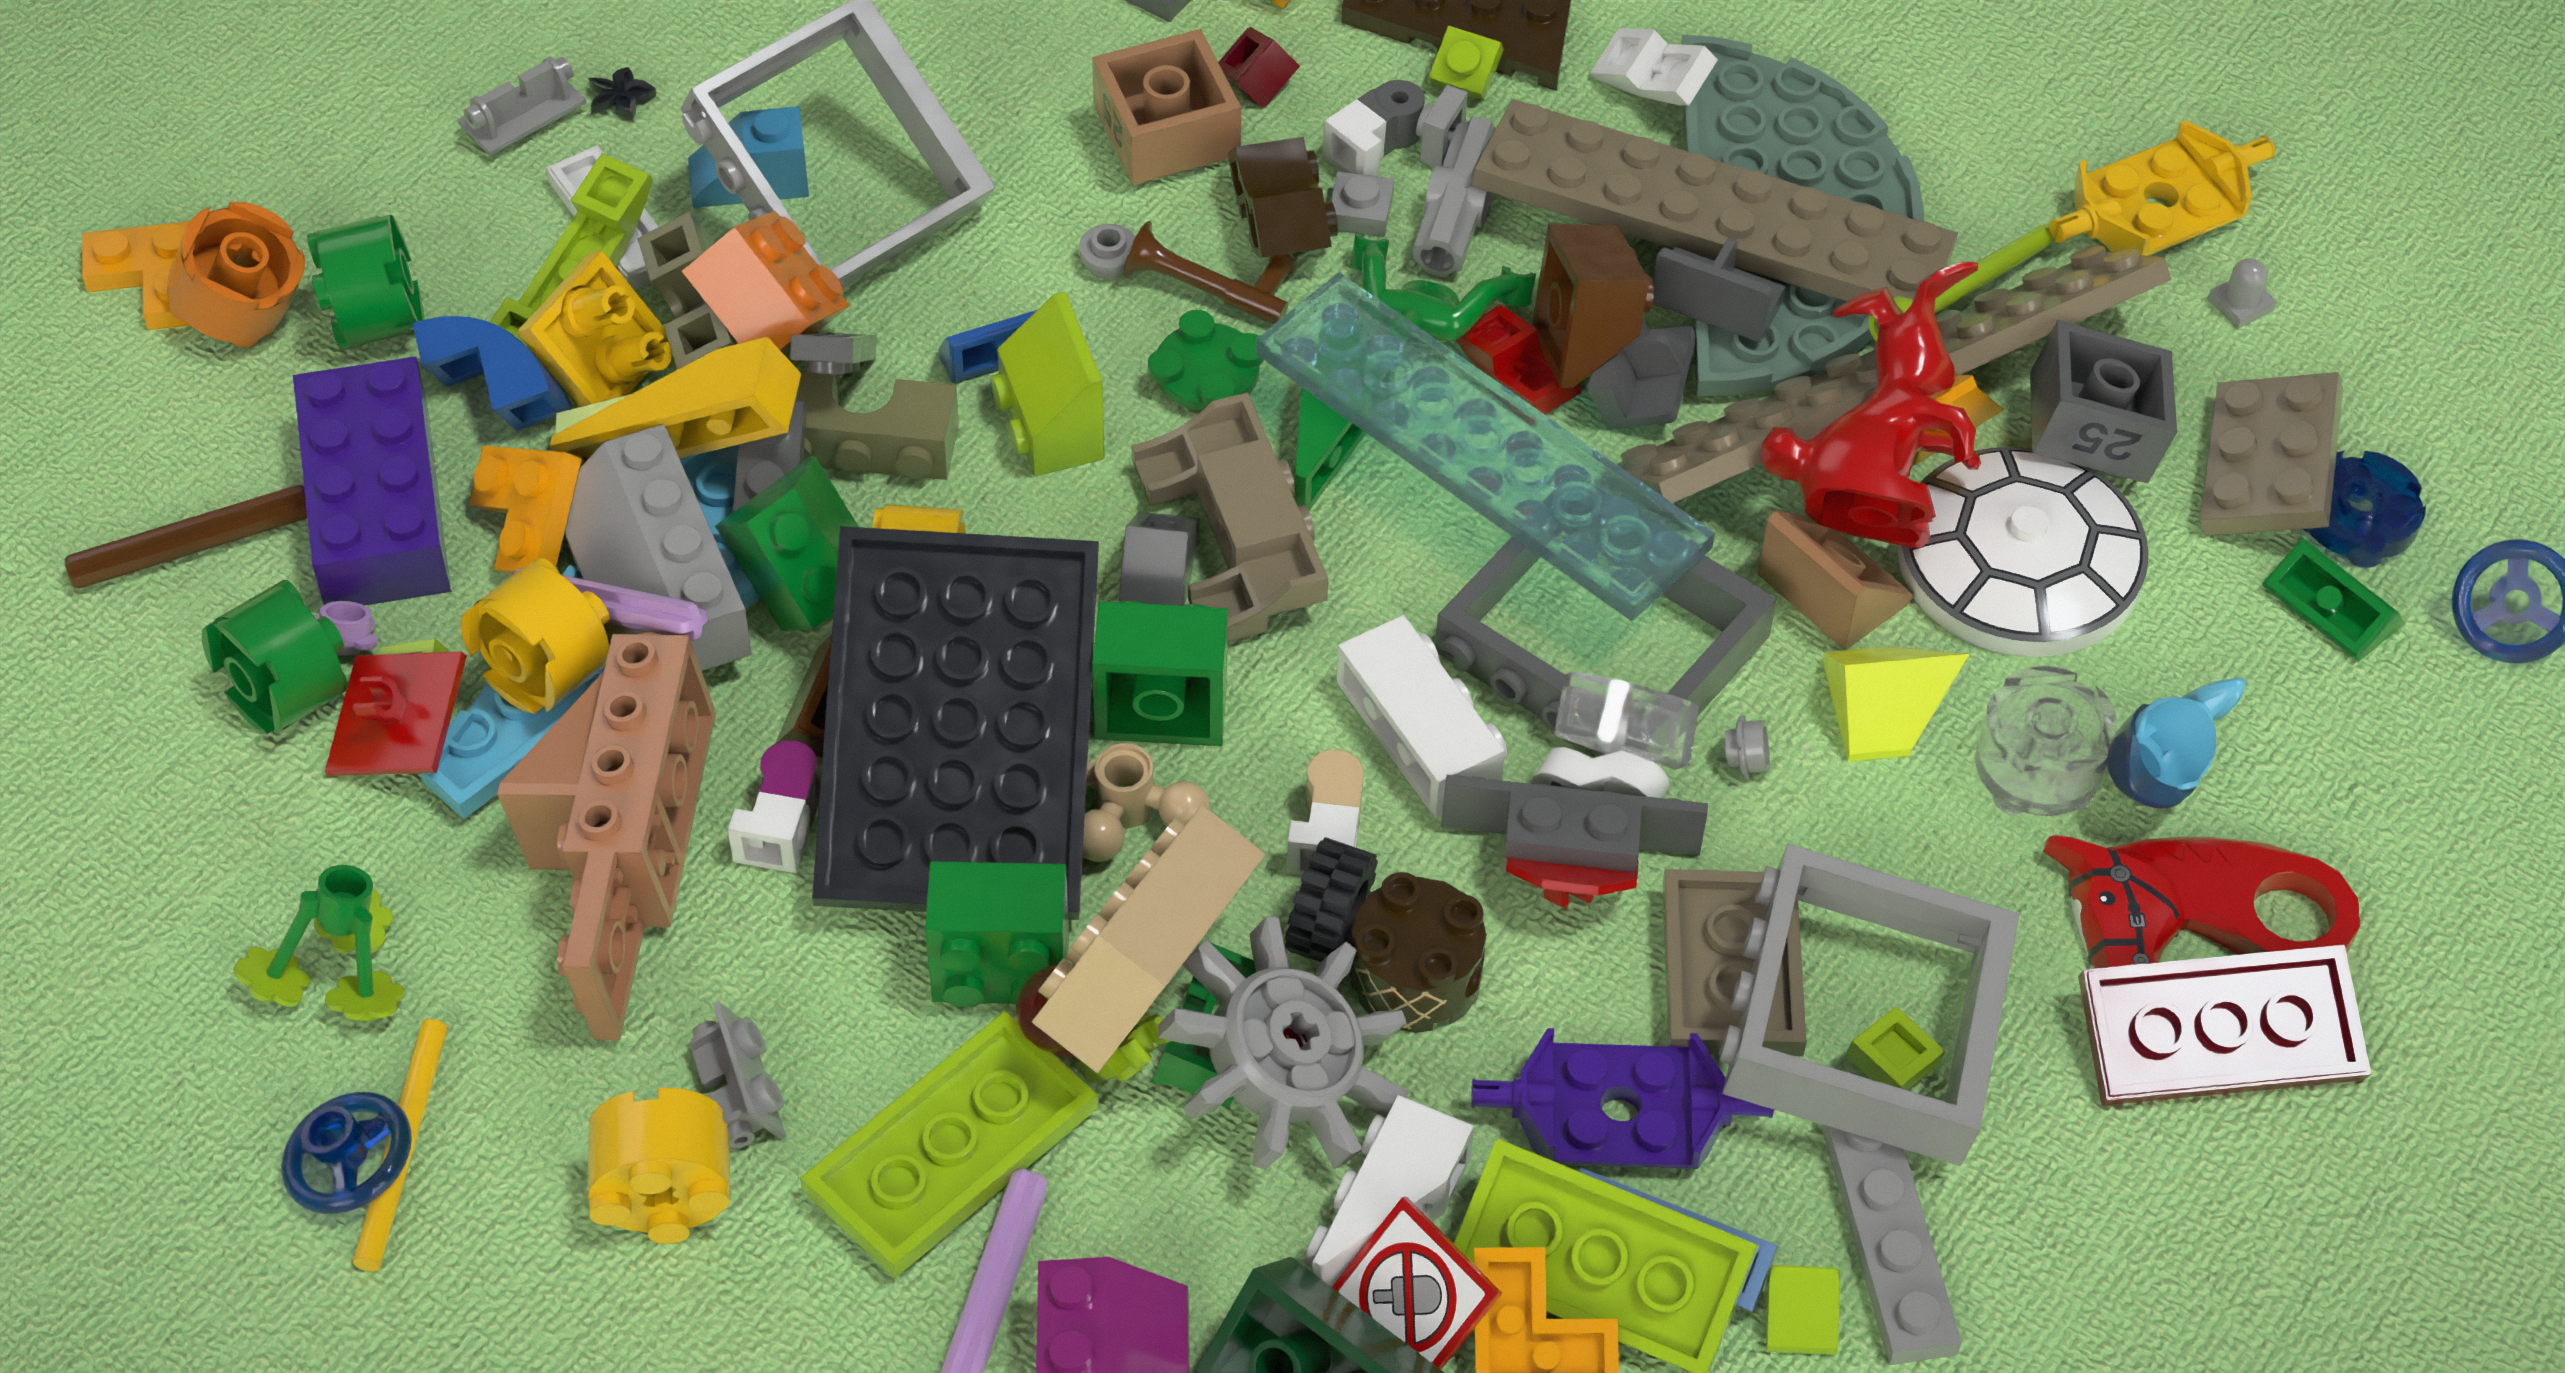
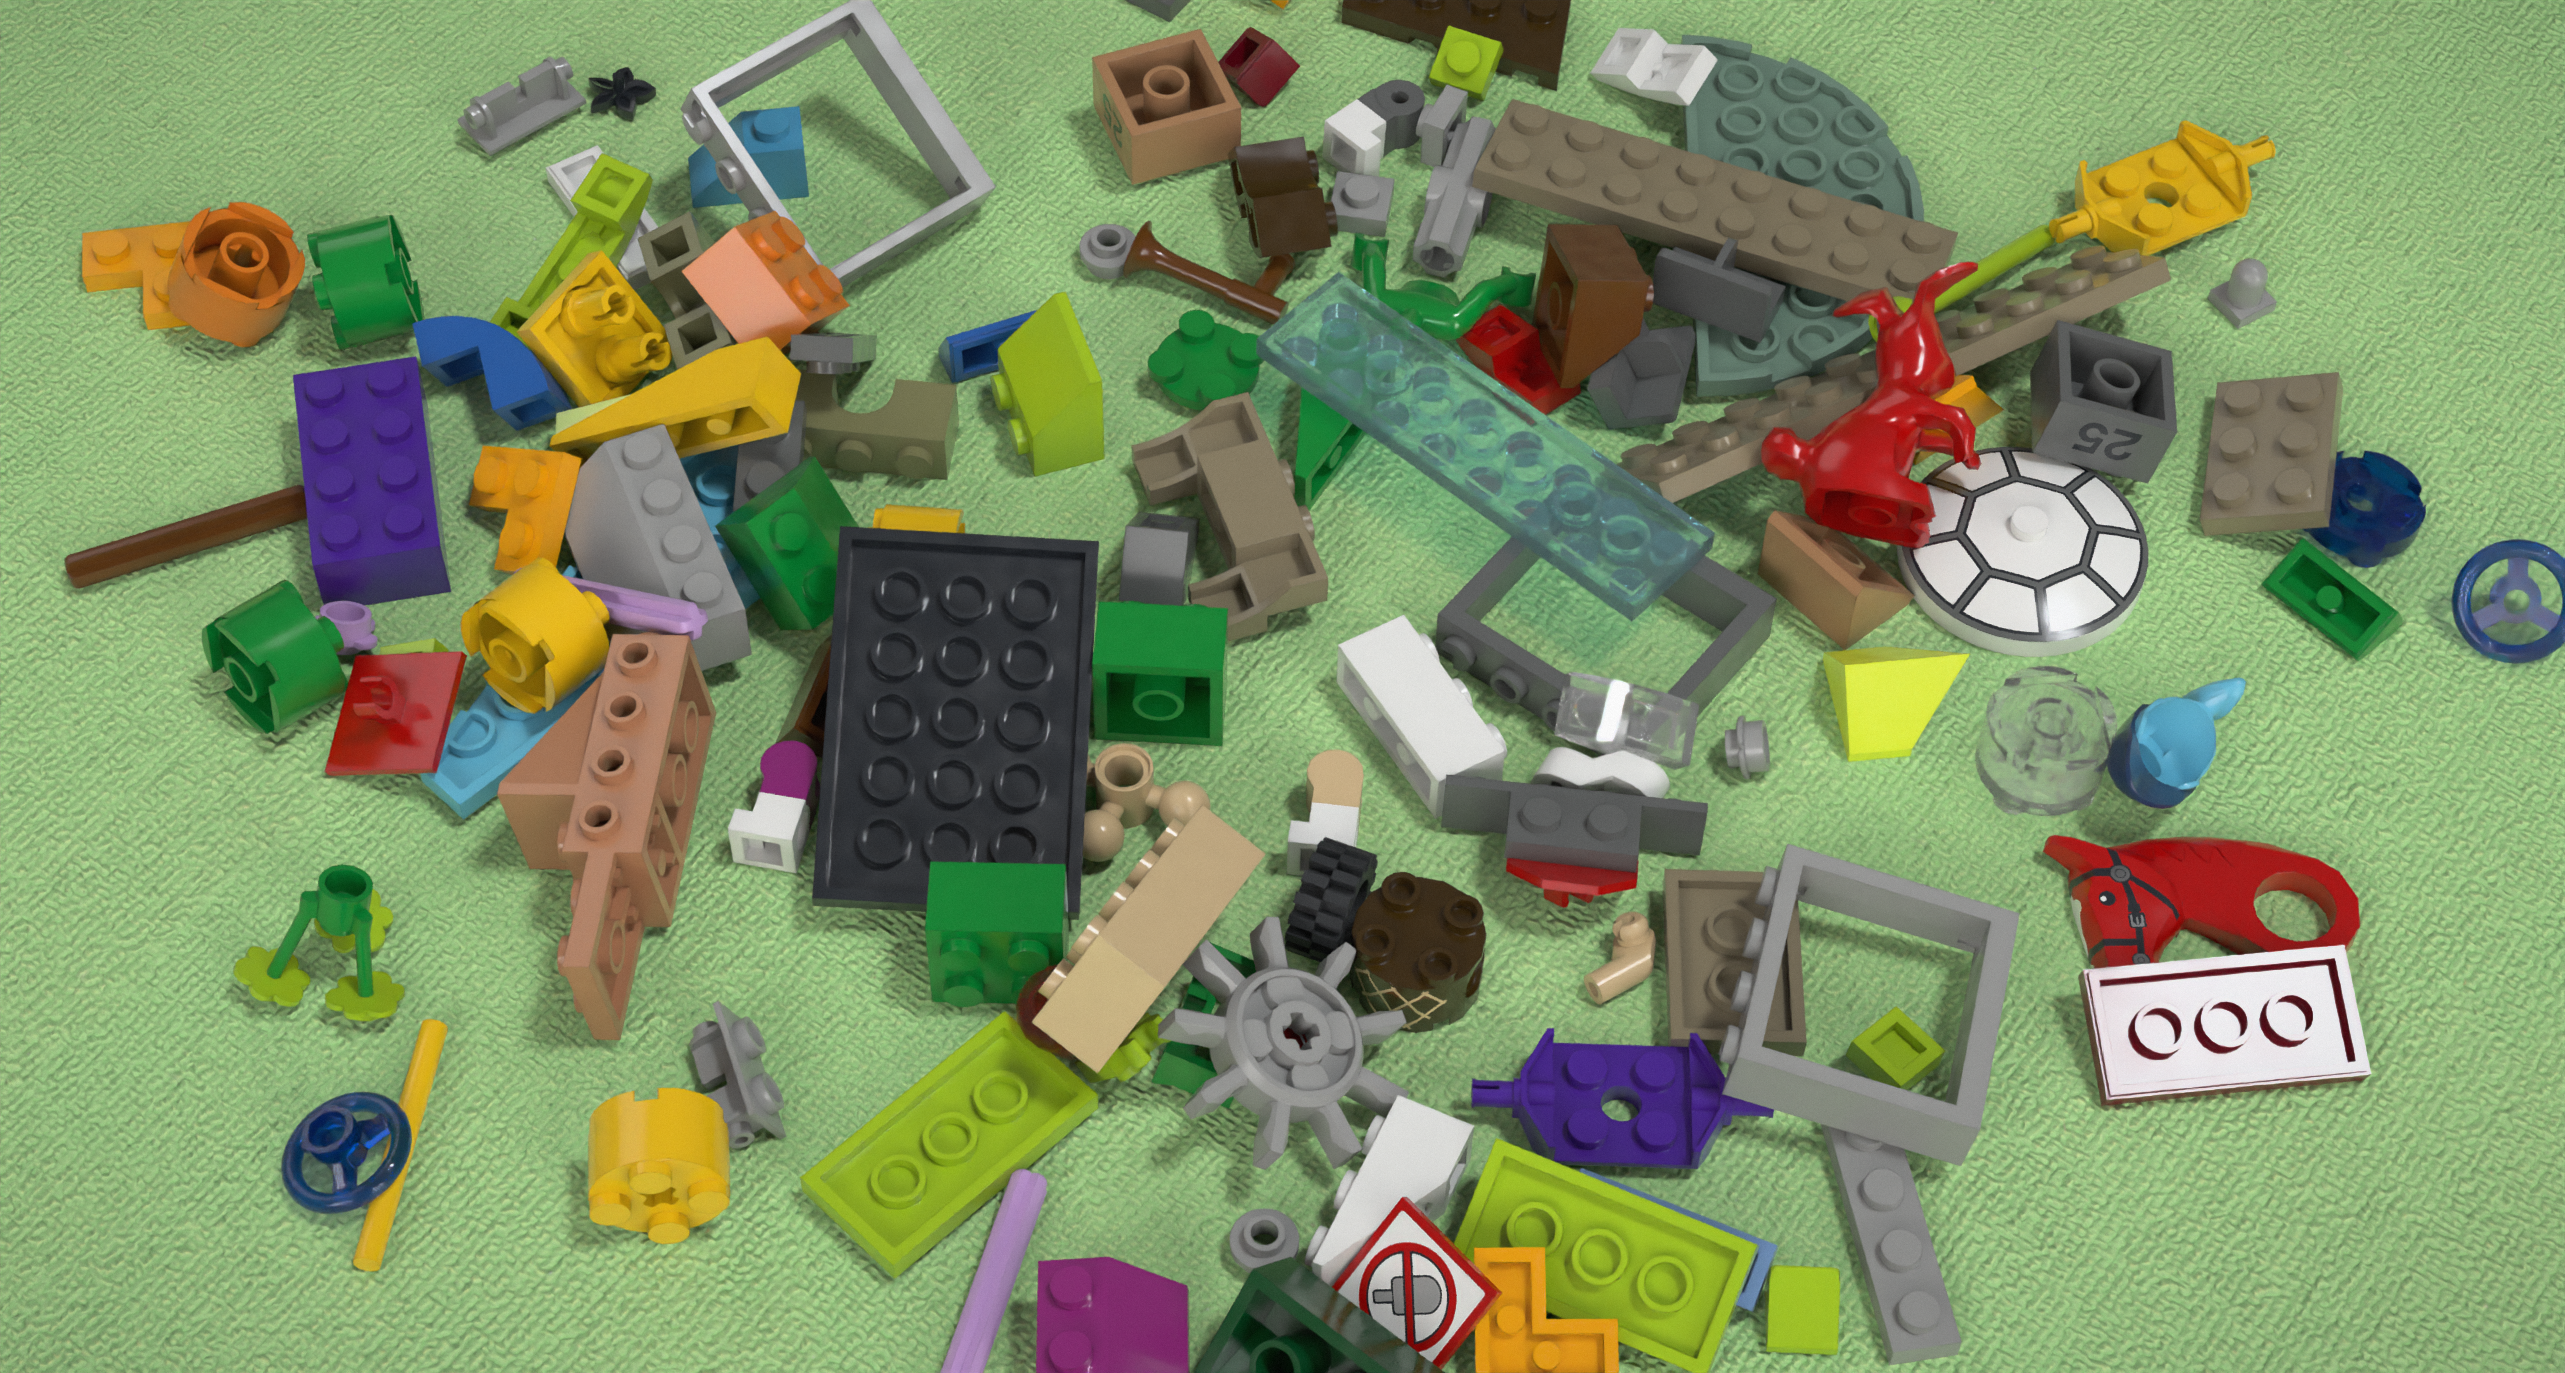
(1263, 1221): none -> light grey plate
(1631, 959): none -> tan arm

